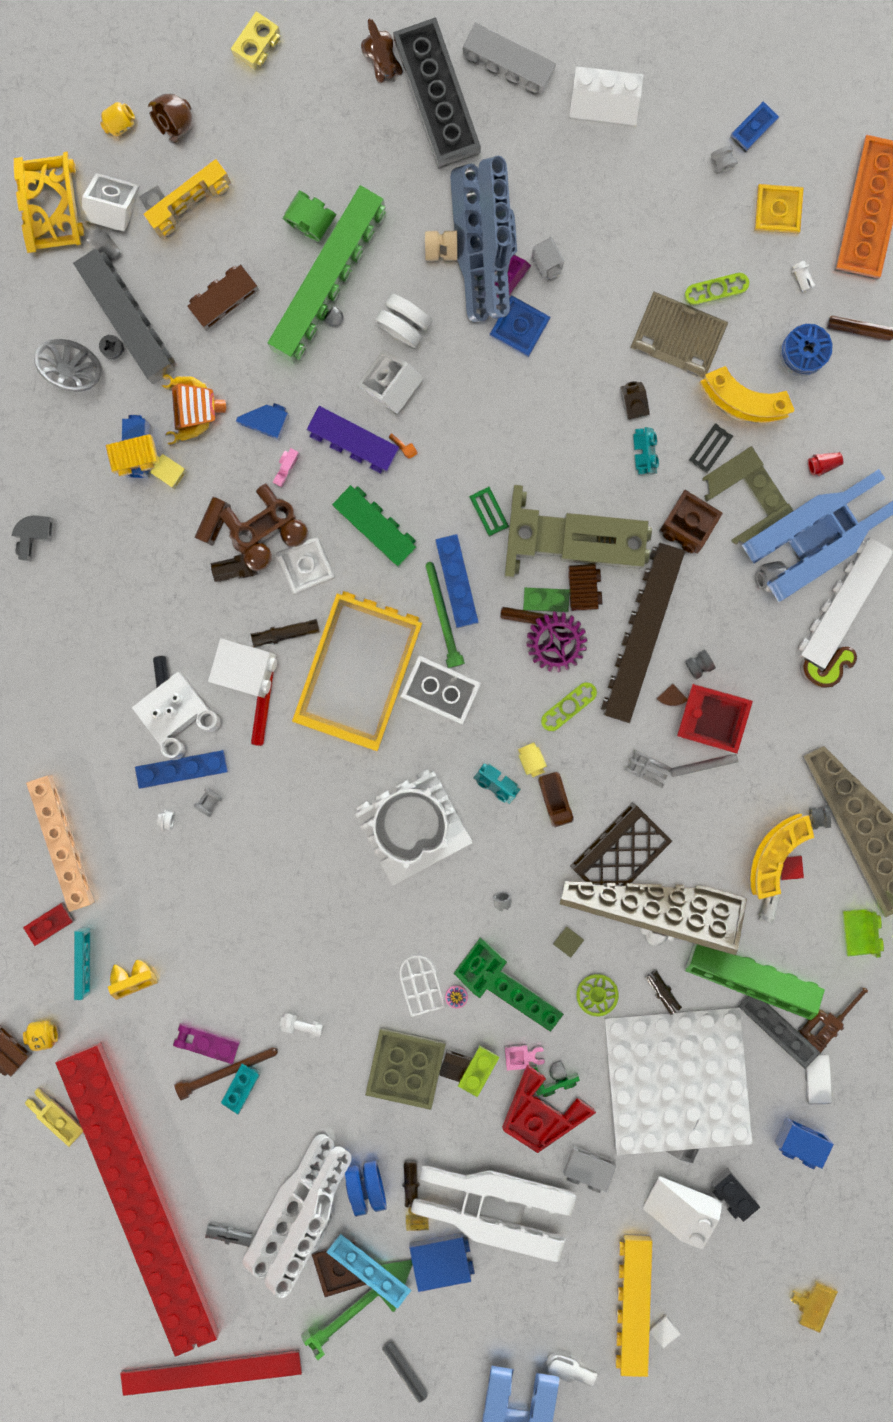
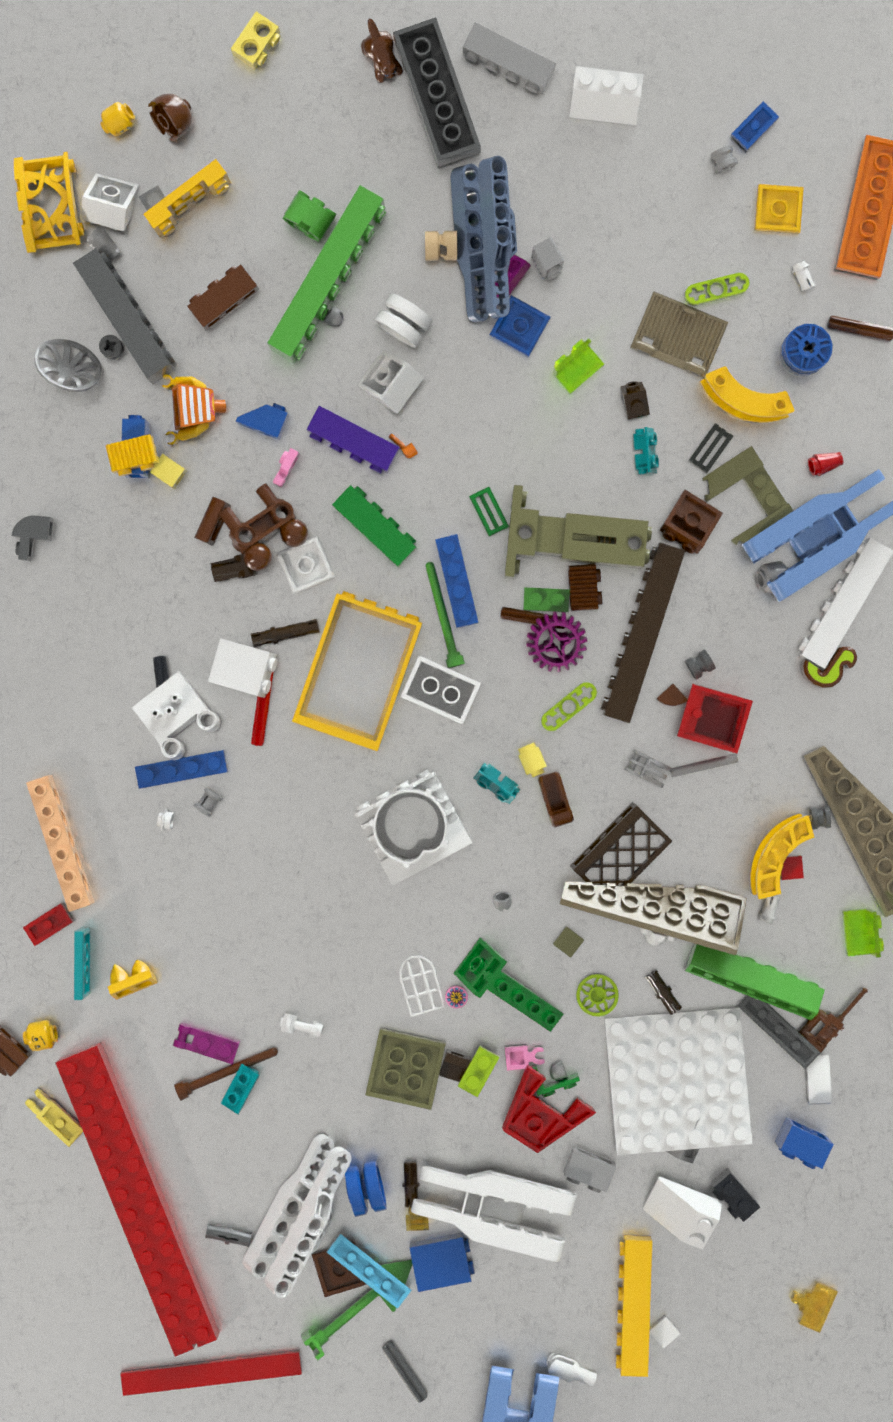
(577, 367): none -> clear neon green bracket

